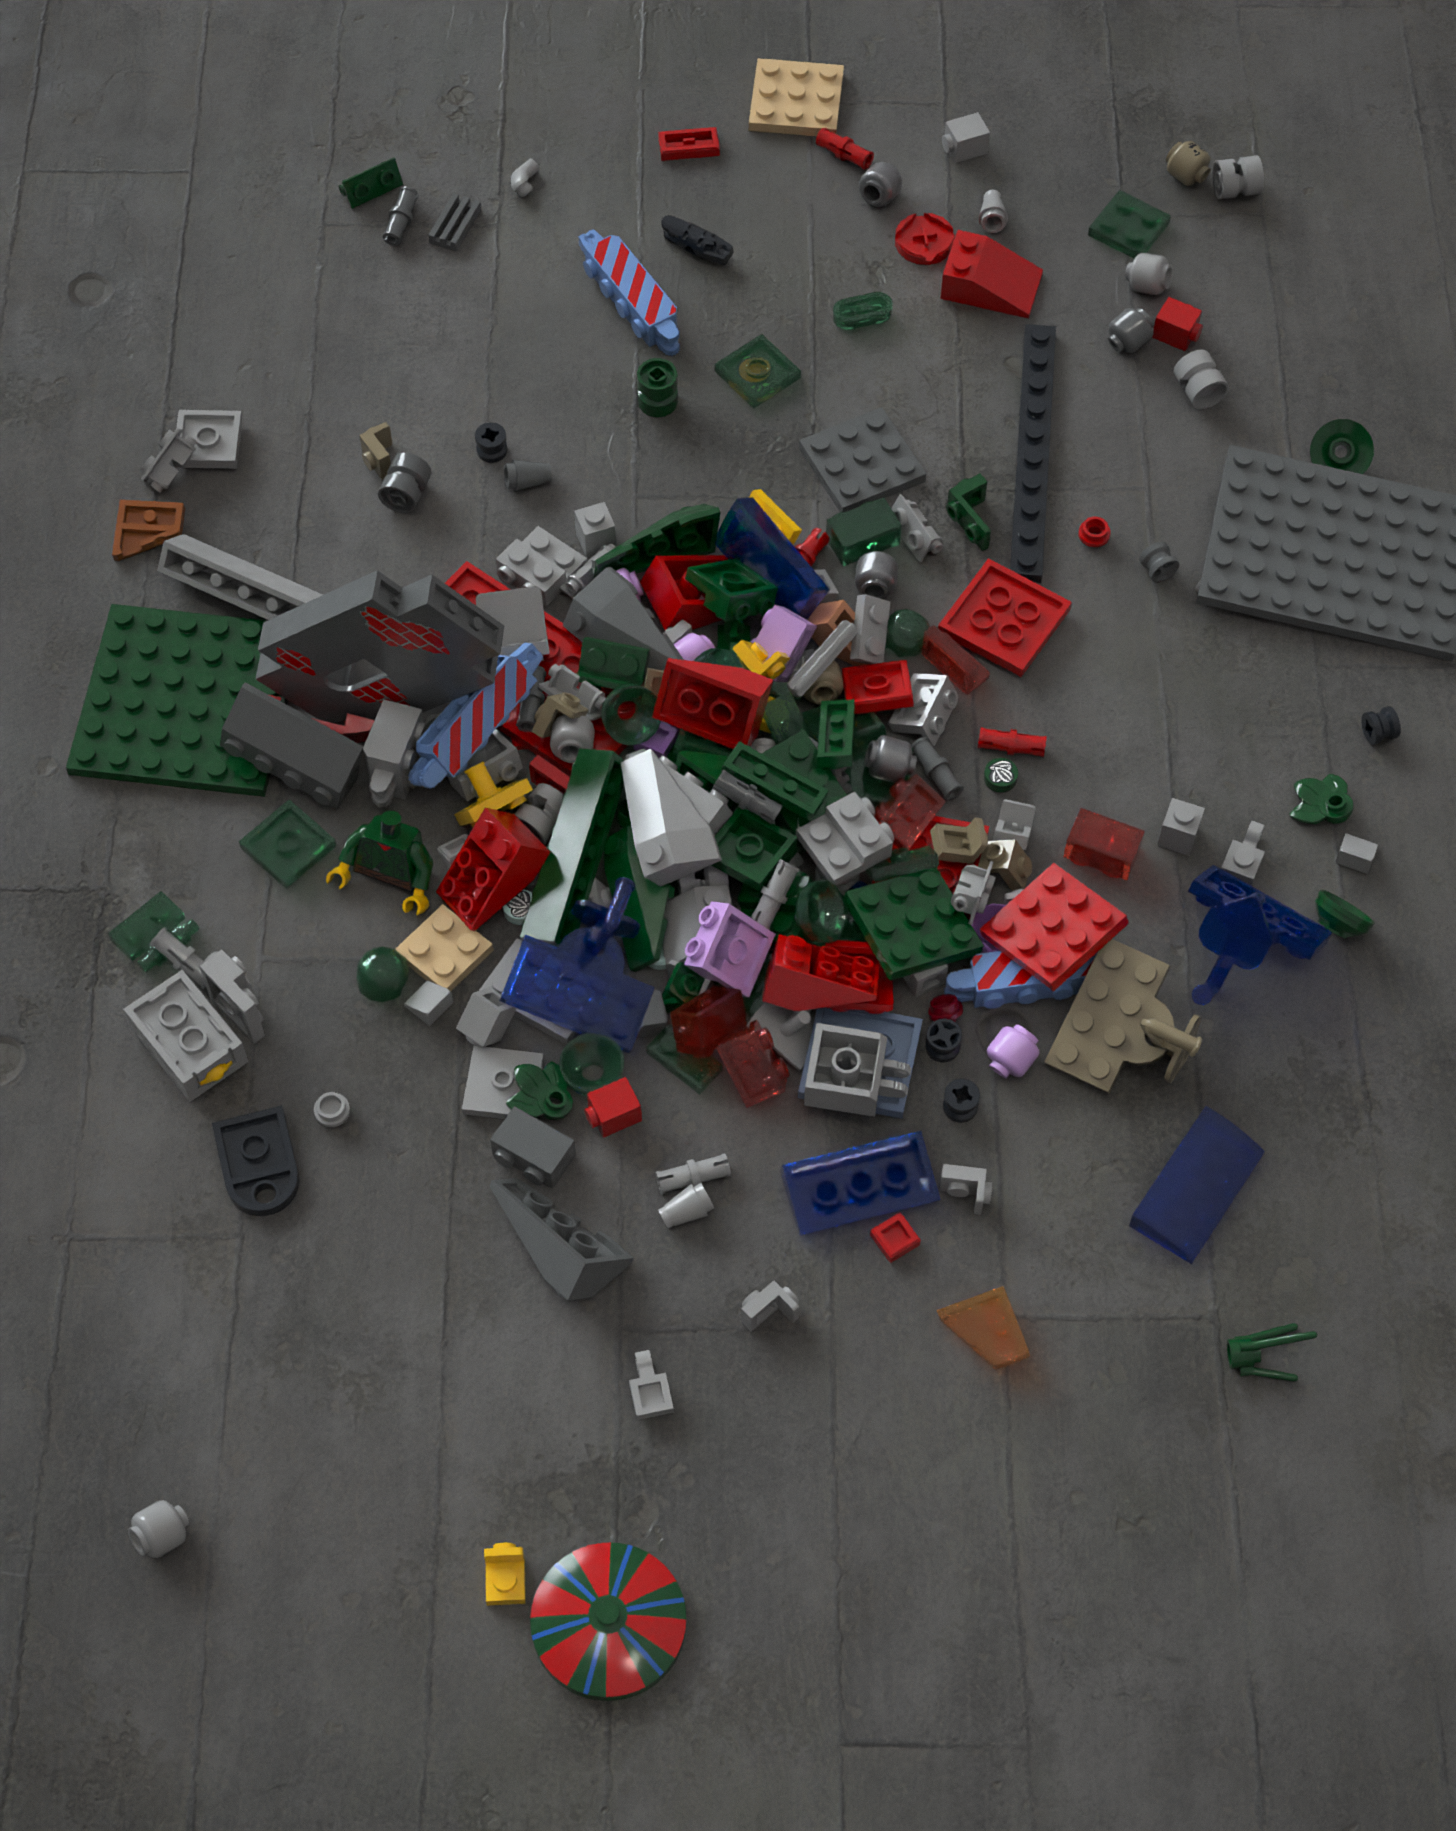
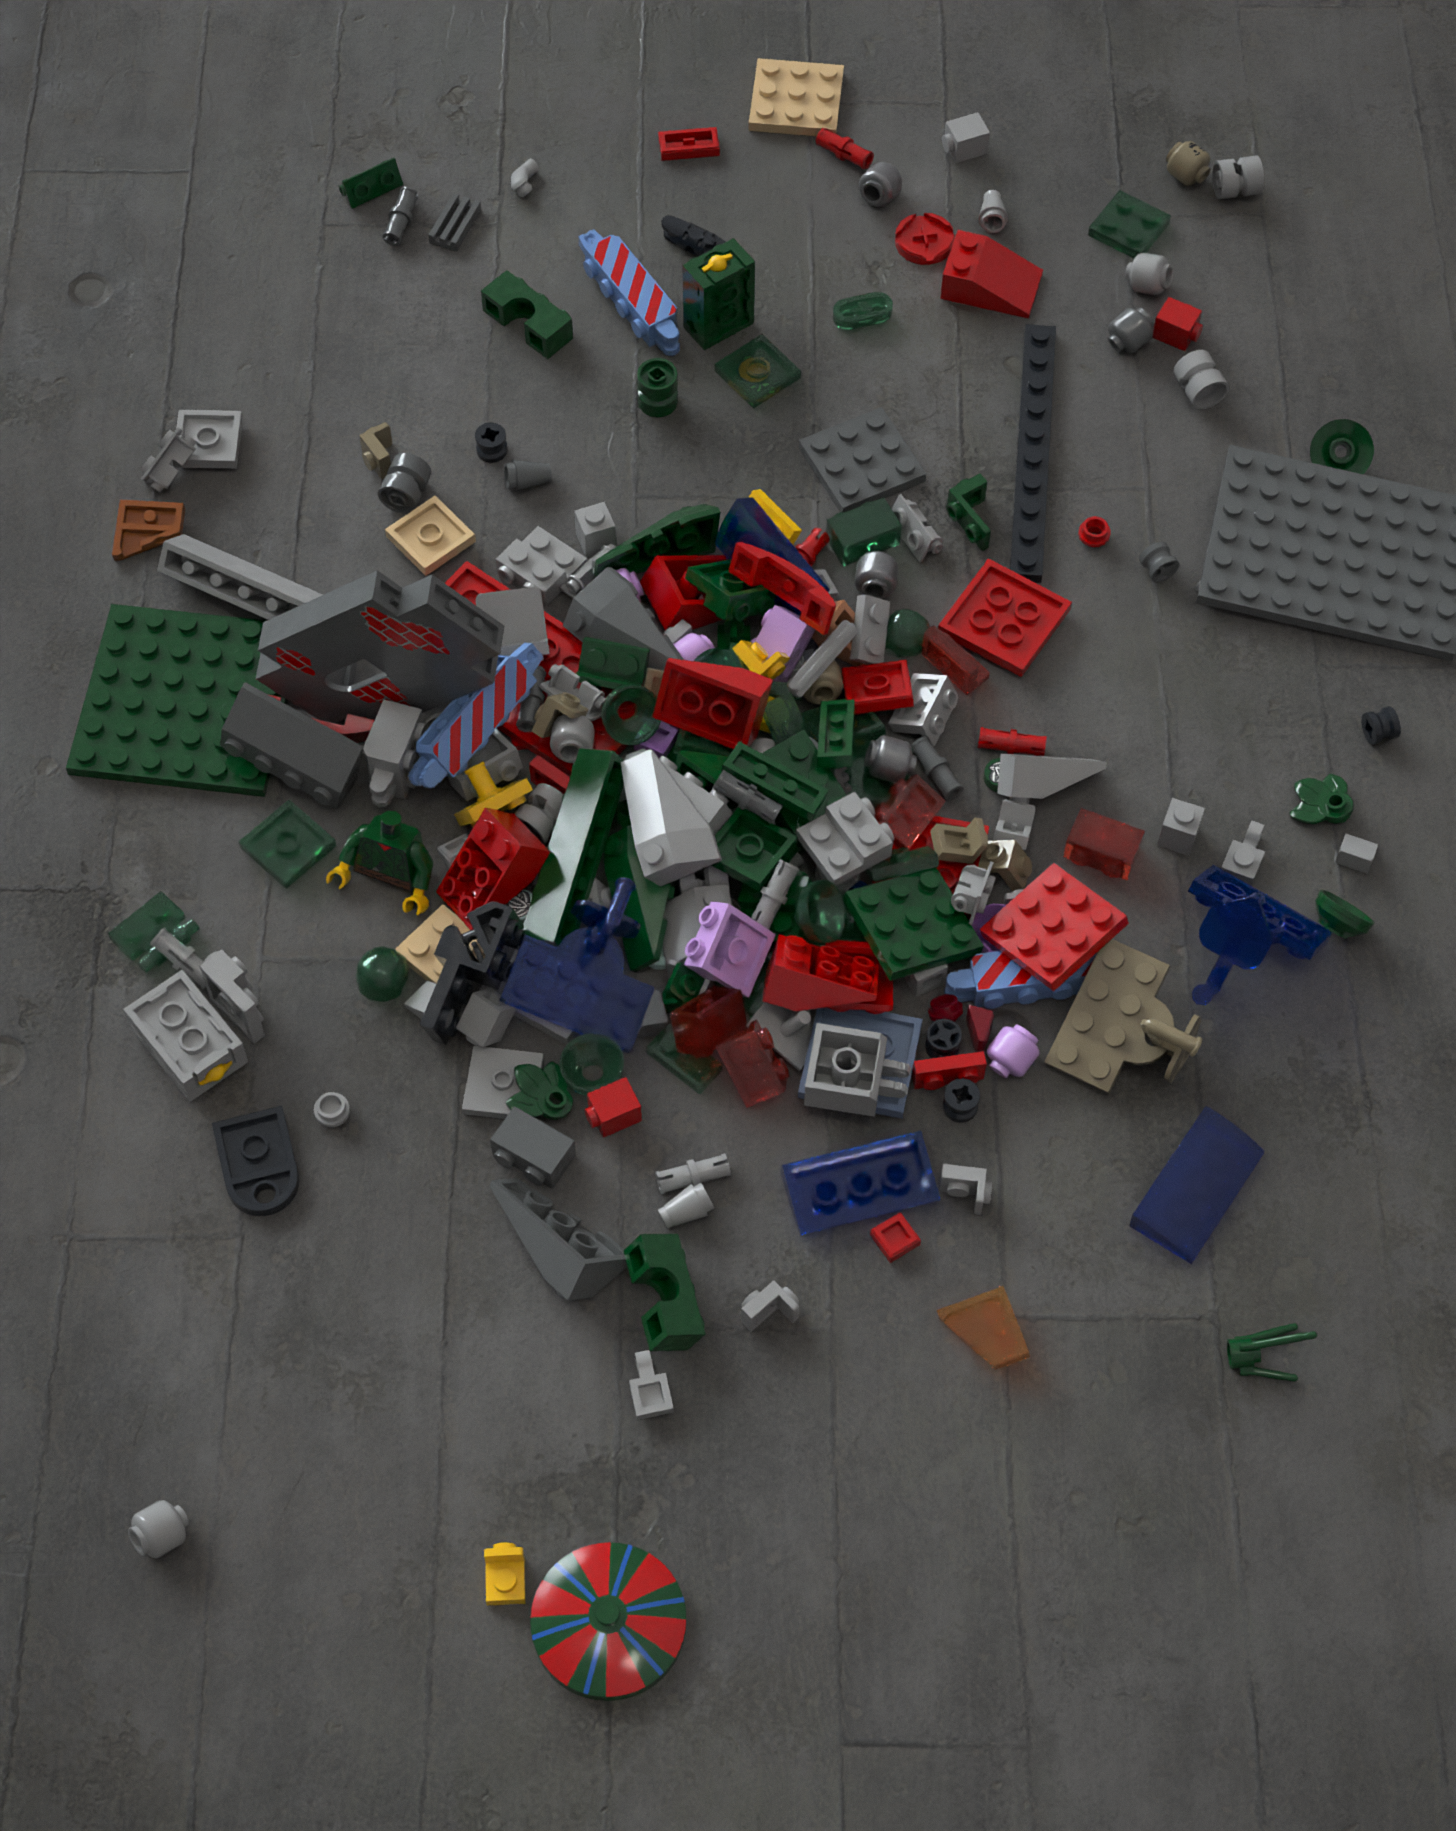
(430, 535): none -> tan plate
(498, 934): none -> black piece
(512, 298): none -> dark green arch
(661, 1263): none -> dark green arch
(718, 293): none -> dark green piece
(785, 580): none -> red slope
(940, 1071): none -> red plate
(979, 1026): none -> dark red slope
(1040, 776): none -> light grey slope

